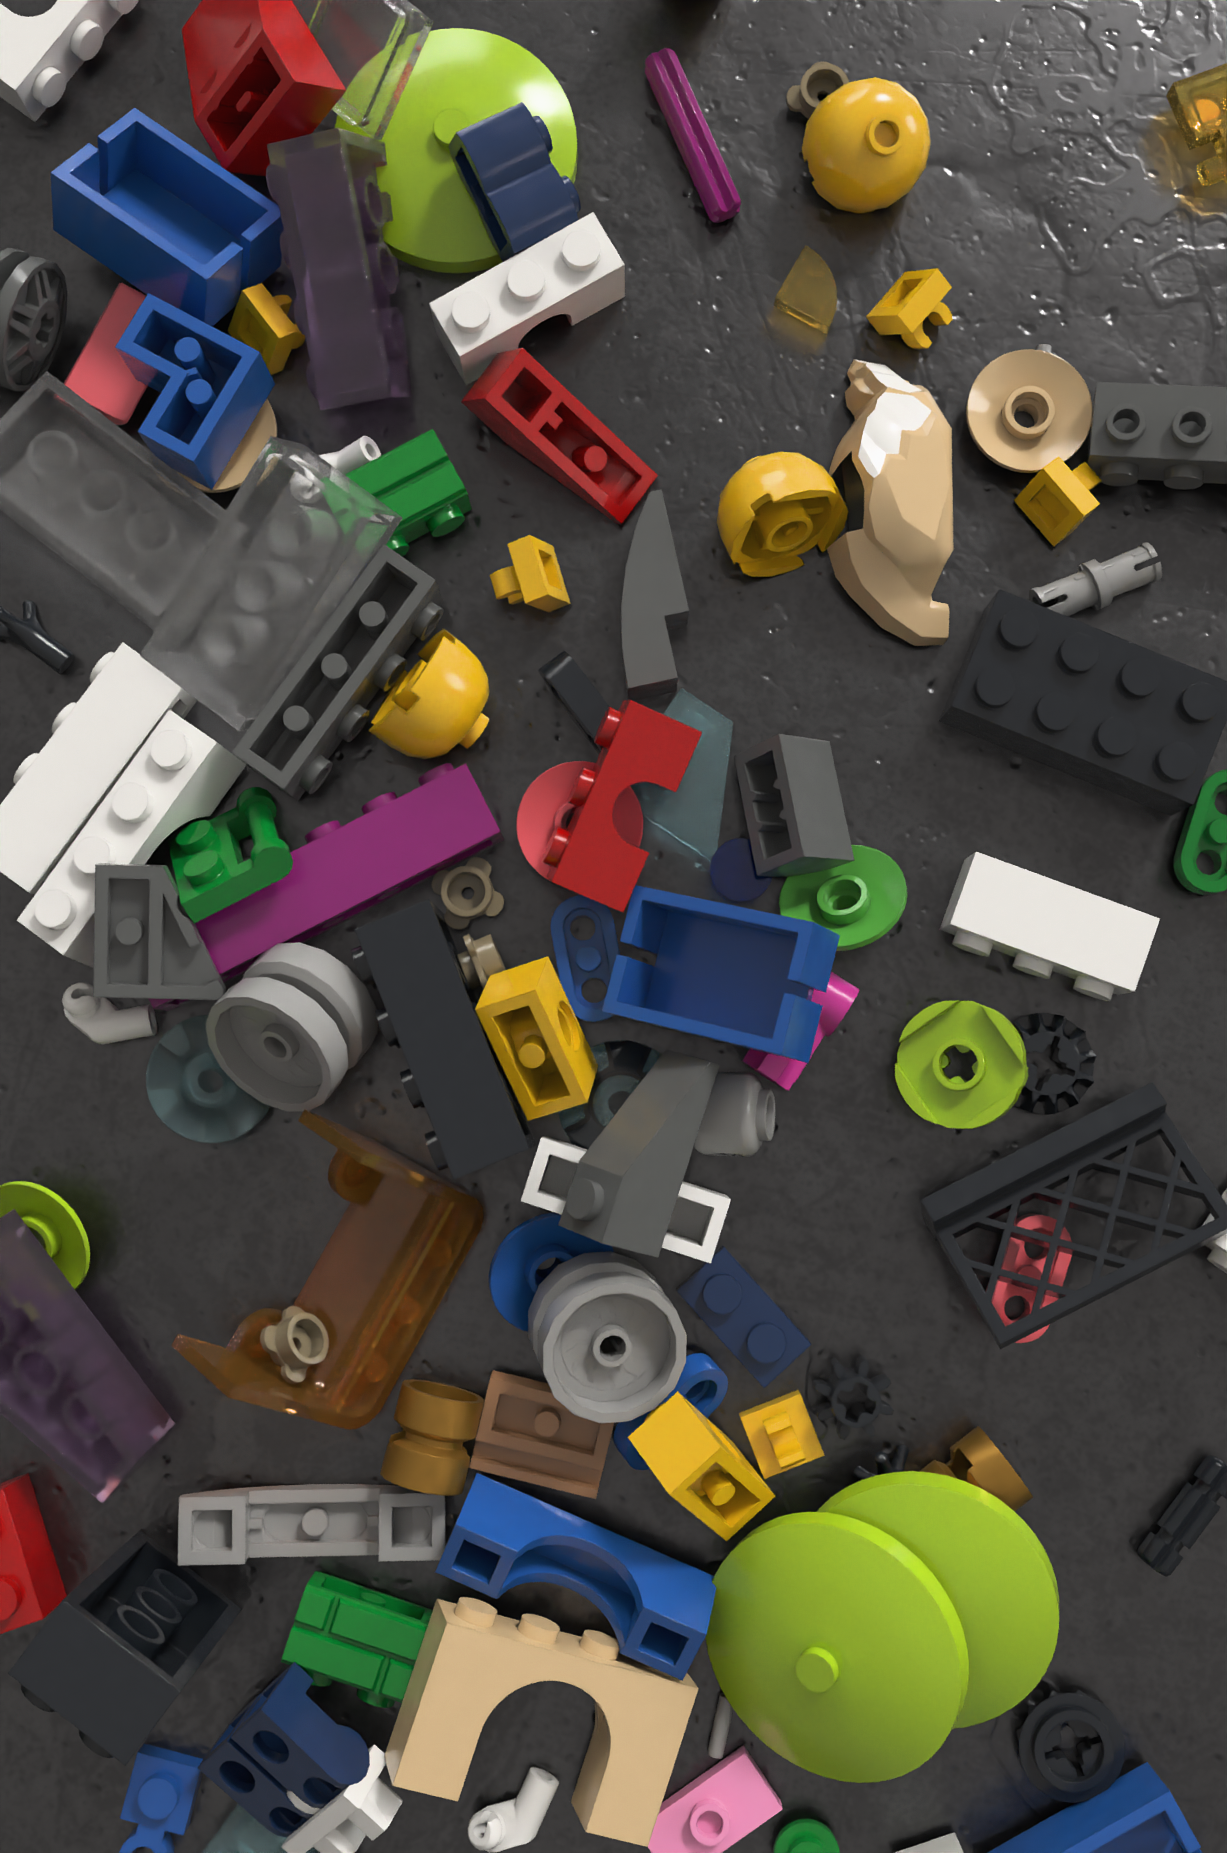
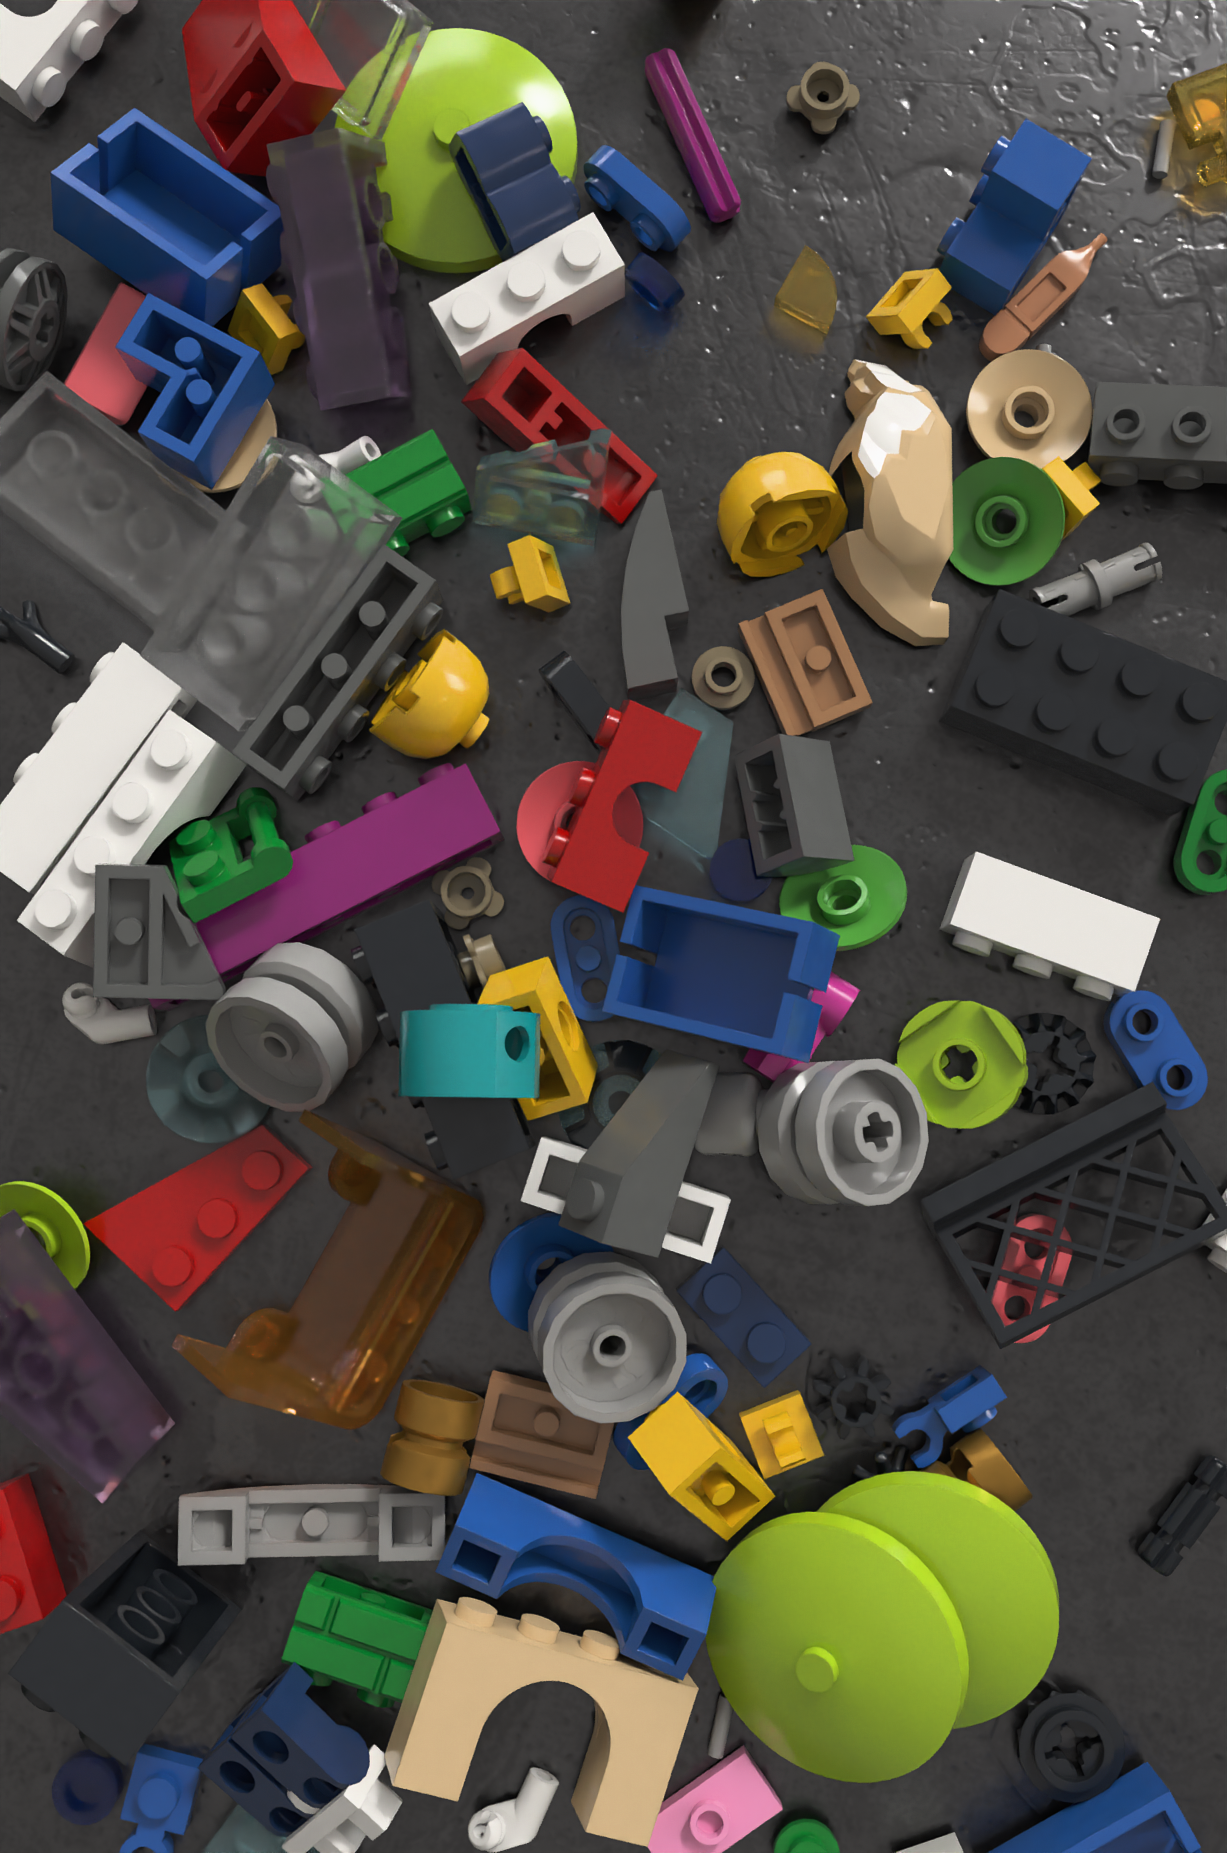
(87, 1787): none -> clear blue tile
(201, 1214): none -> red wing
(295, 1343): dark tan plate -> none
(469, 1052): none -> teal piece
(545, 489): none -> clear light blue wing
(621, 186): none -> blue plate
(654, 283): none -> clear blue tile
(723, 697): none -> dark tan plate
(804, 665): none -> medium nougat plate
(843, 1132): none -> light grey wheel
(866, 145): yellow cylinder -> none
(962, 1405): none -> blue plate
(978, 498): none -> bright green dish
(1015, 213): none -> blue brick
(1038, 301): none -> nougat piece
(1154, 1053): none -> blue plate
(1163, 149): none -> light grey piece

